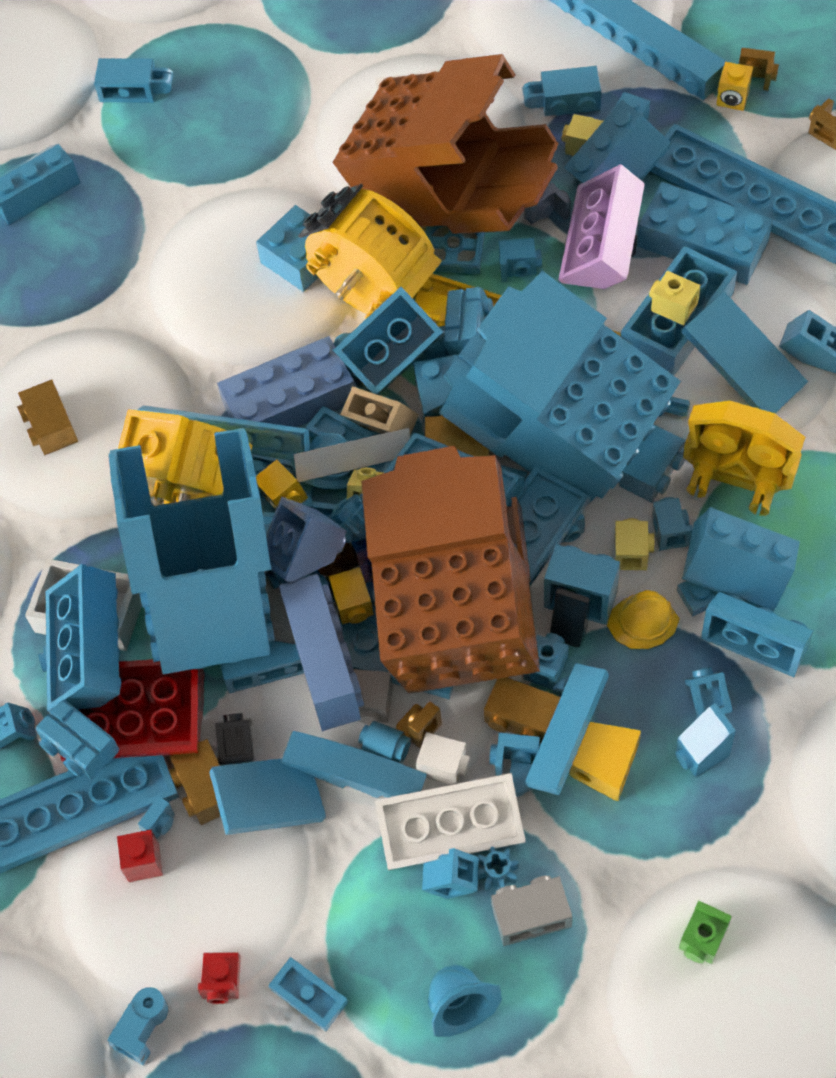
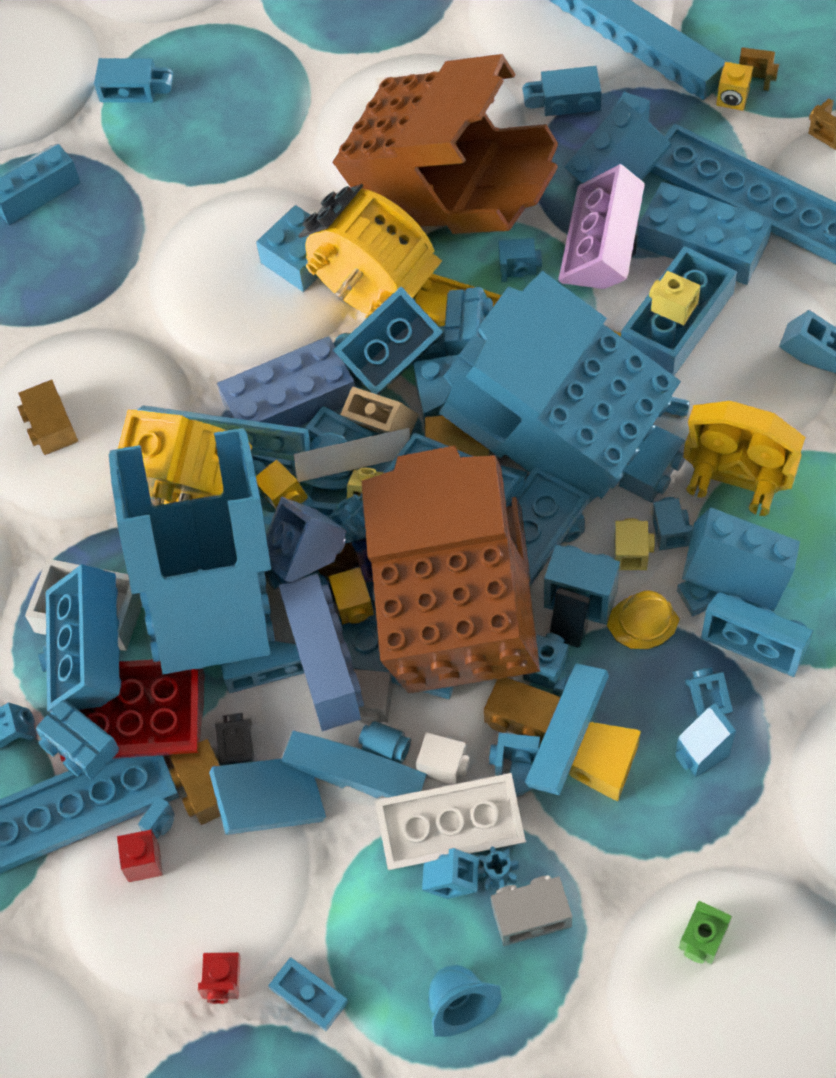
(137, 1023): dark azure leg -> none
(419, 721): pearl gold bracket -> none
(457, 251): dark azure piece -> none
(551, 200): sand blue bracket -> none
(578, 132): light yellow brick -> none
(744, 355): dark azure tile -> none

